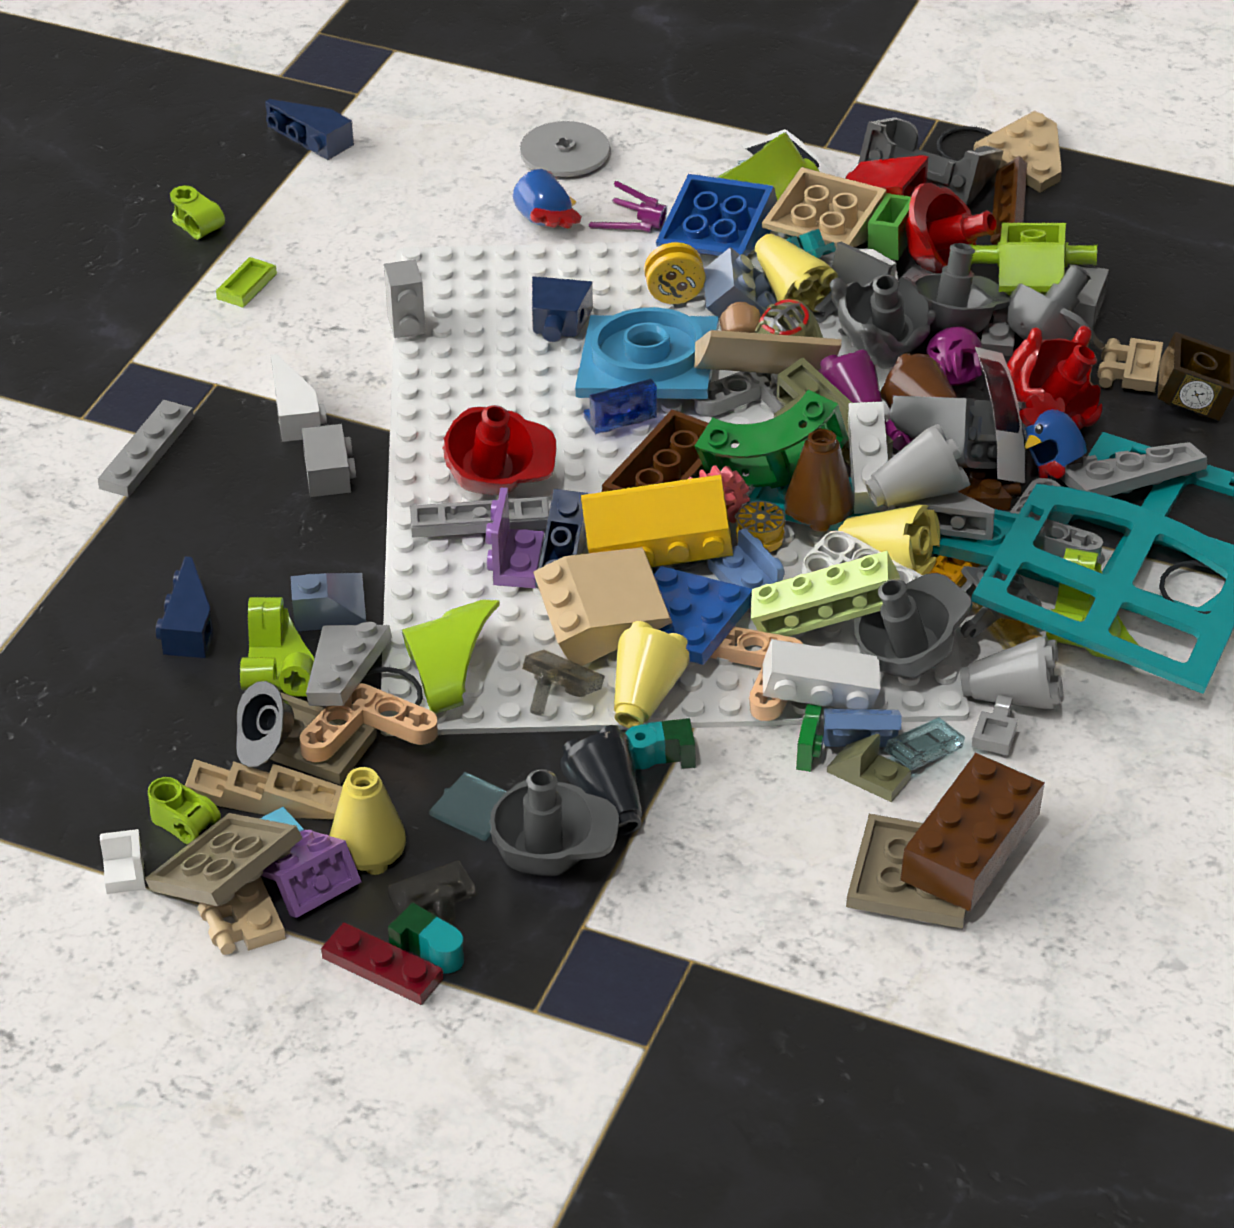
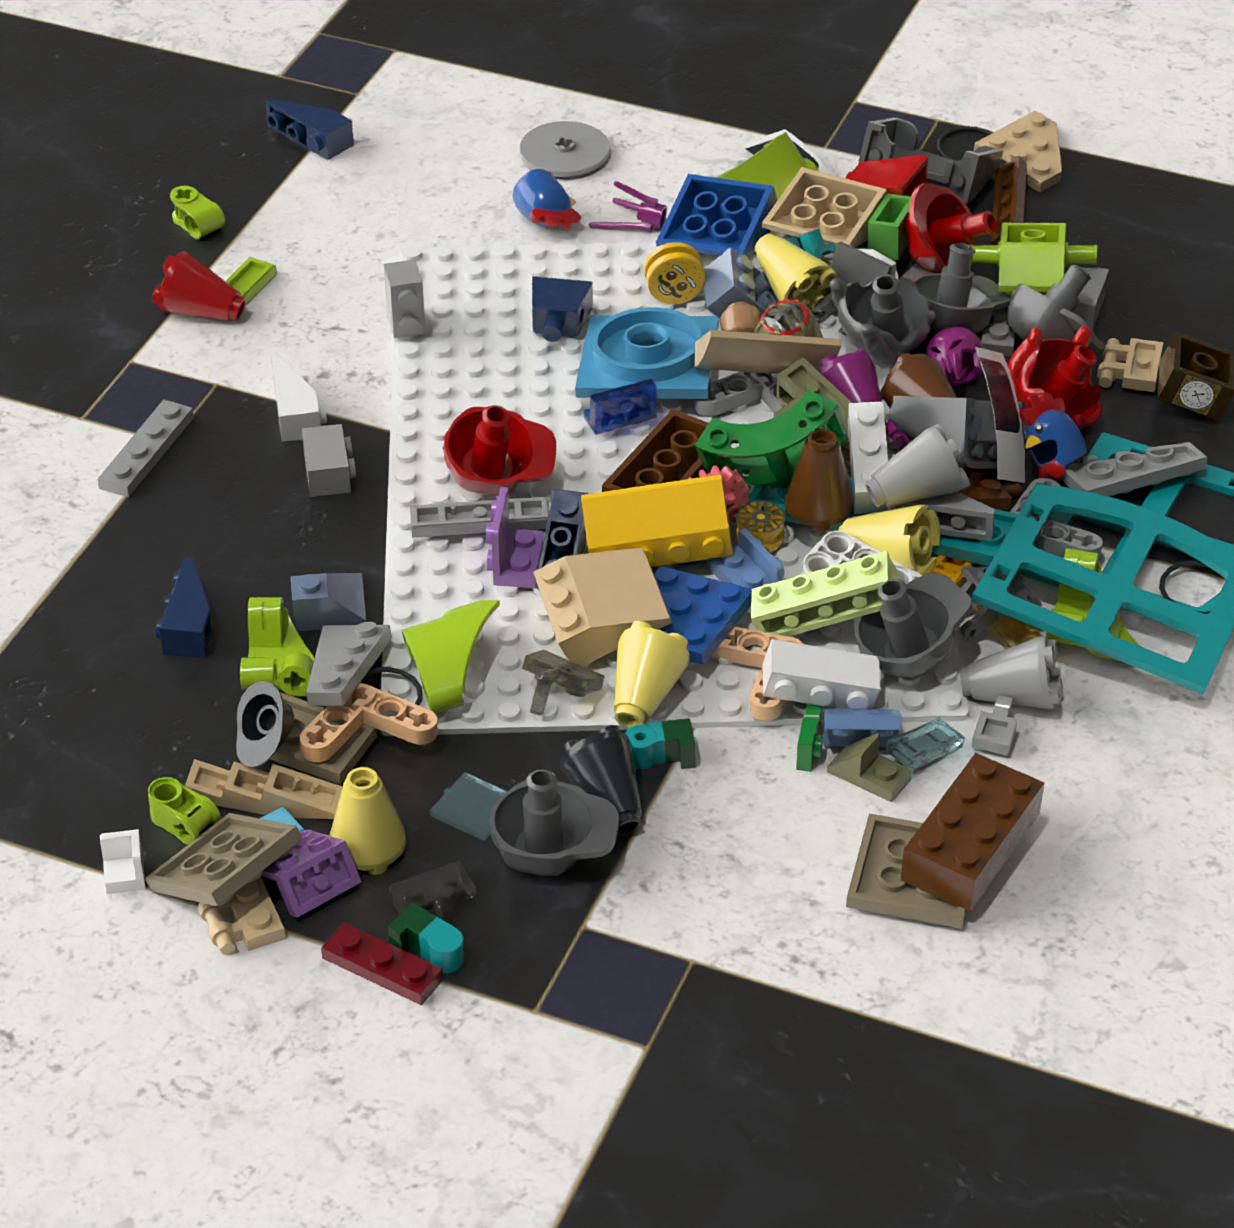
(196, 291): none -> red cone

